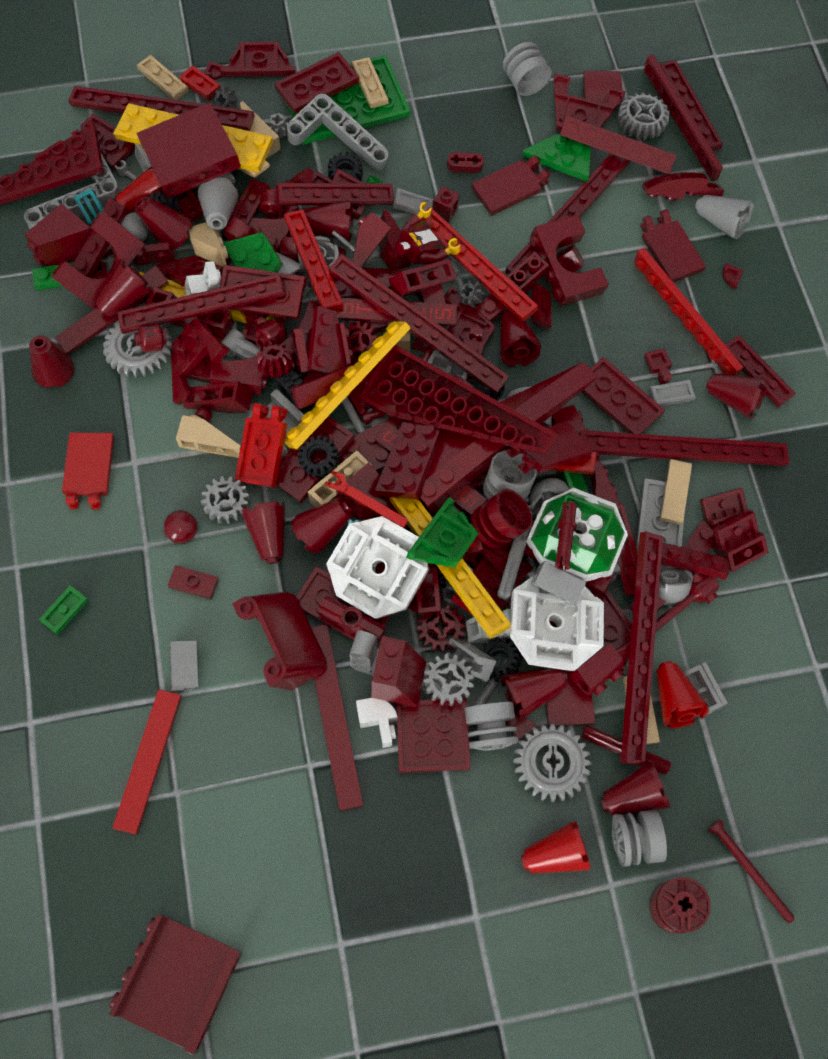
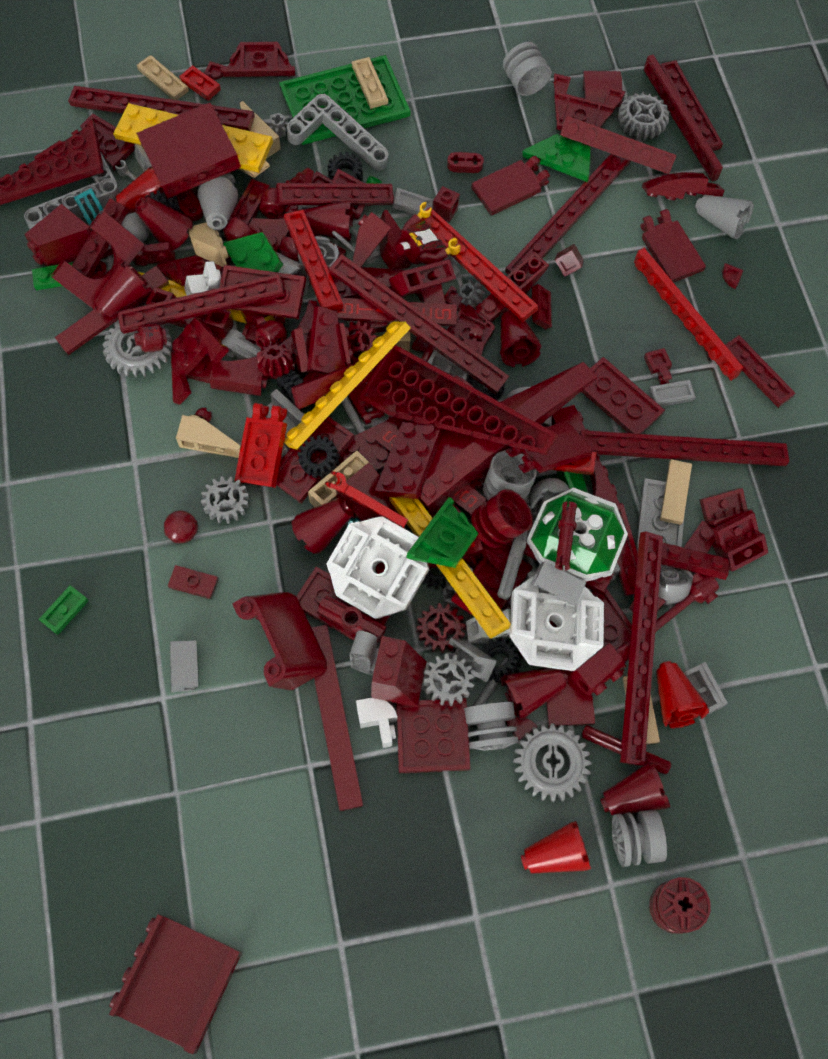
(49, 363): dark red cone -> none
(87, 468): red tile -> none
(147, 762): red tile -> none
(221, 397): dark red slope -> none
(226, 98): dark grey gear -> none
(267, 529): dark red cone -> none
(323, 77): dark red plate -> none
(429, 594): dark red slope -> none
(566, 285): dark red arch -> none
(738, 392): dark red cone -> none
(751, 870): dark red bar -> none

